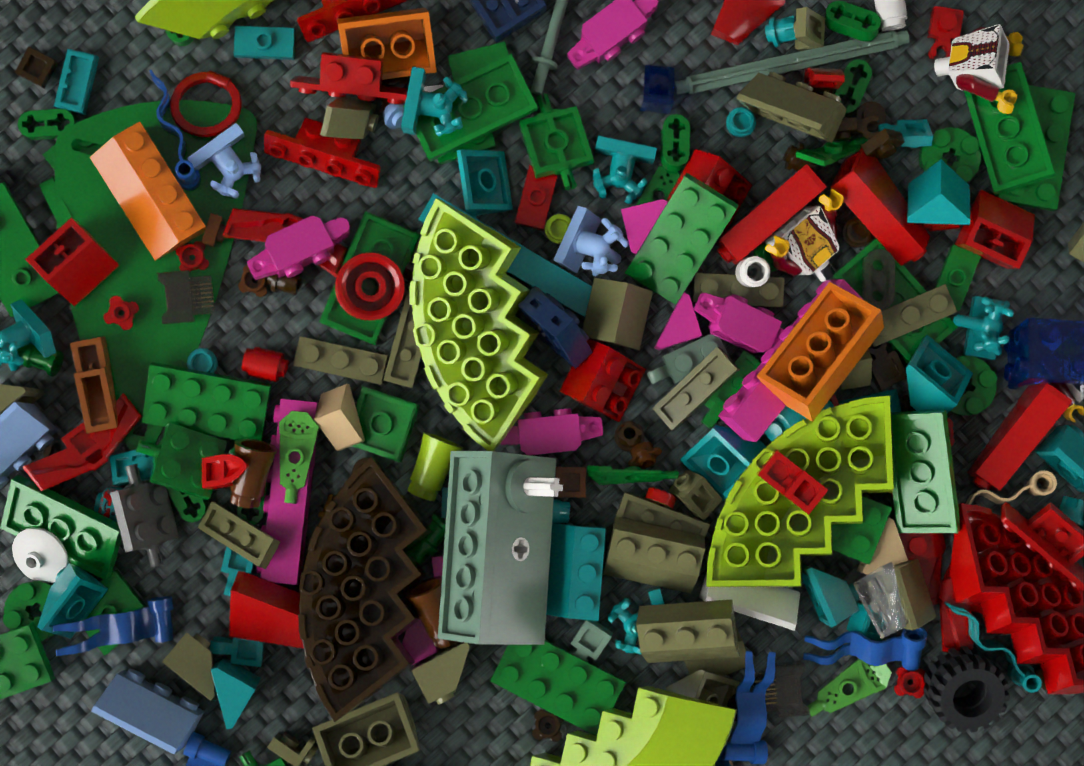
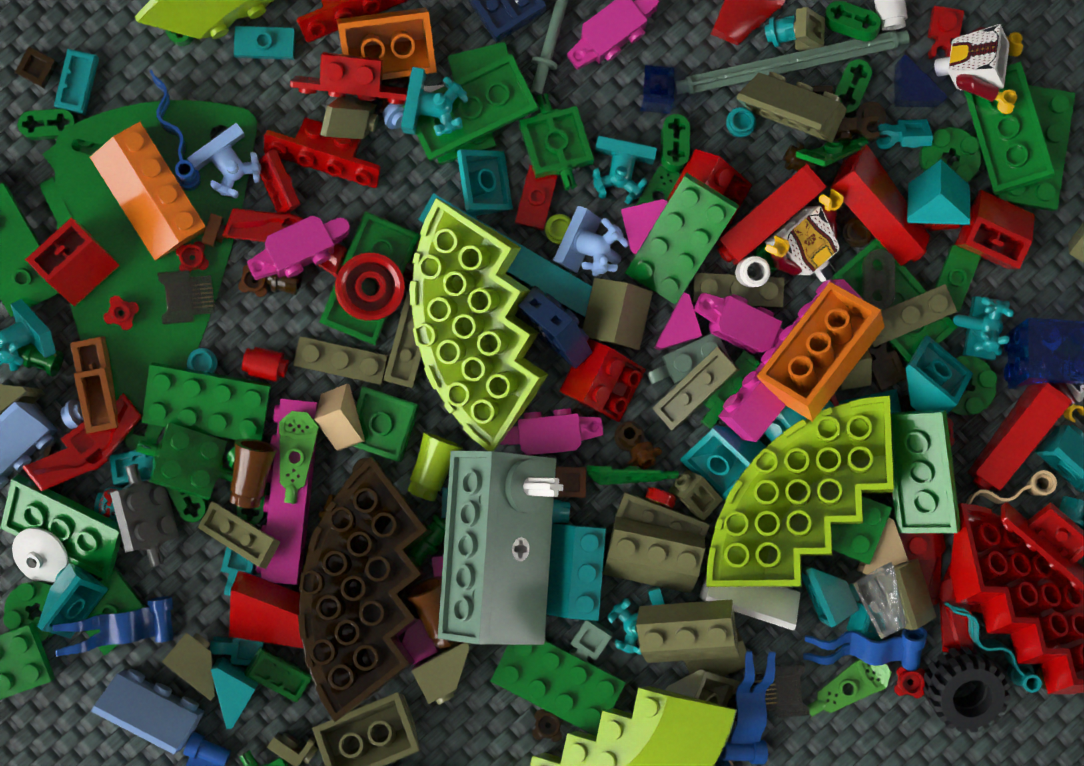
(72, 414): none -> light blue plate
(206, 77): red piece -> none
(221, 470): red plate -> none
(278, 183): none -> red plate
(278, 674): none -> green plate
(792, 482): red slope -> none
(824, 77): red slope -> none
(883, 144): dark brown plate -> none
(914, 87): none -> clear blue slope

